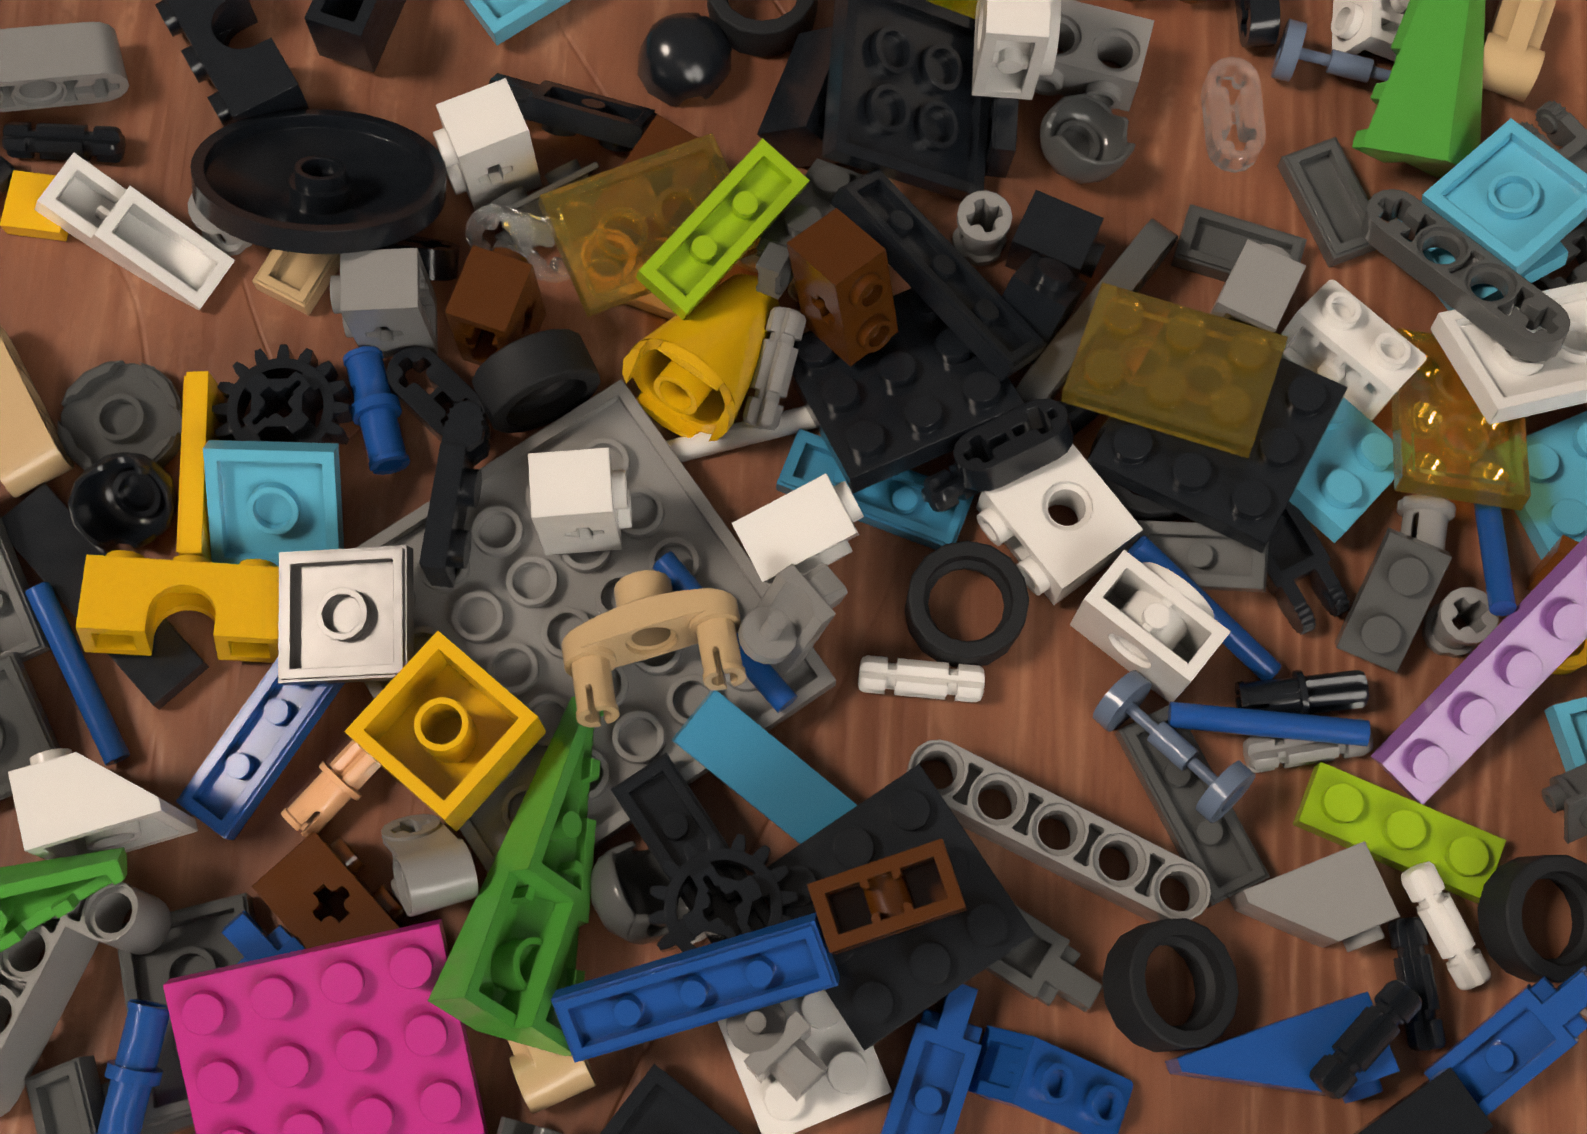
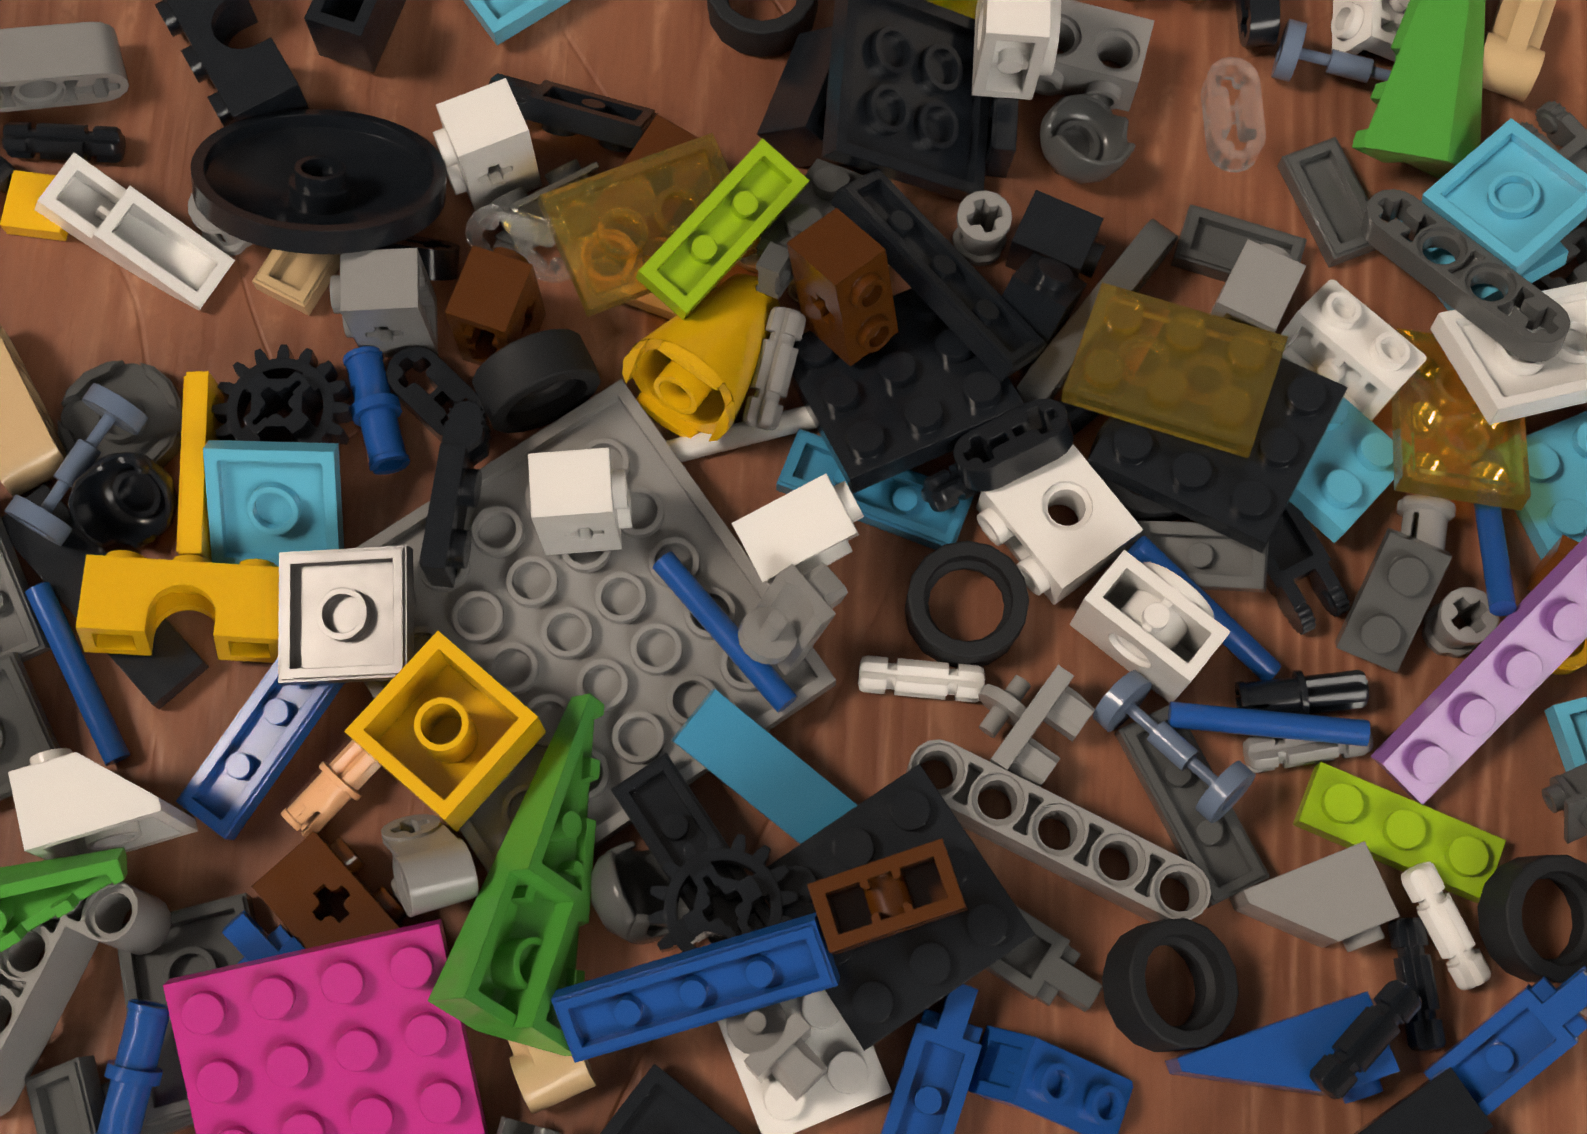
(112, 410): none -> sand blue wheel
(645, 625): tan connector -> none
(684, 58): black hair -> none
(1053, 704): none -> light grey hips

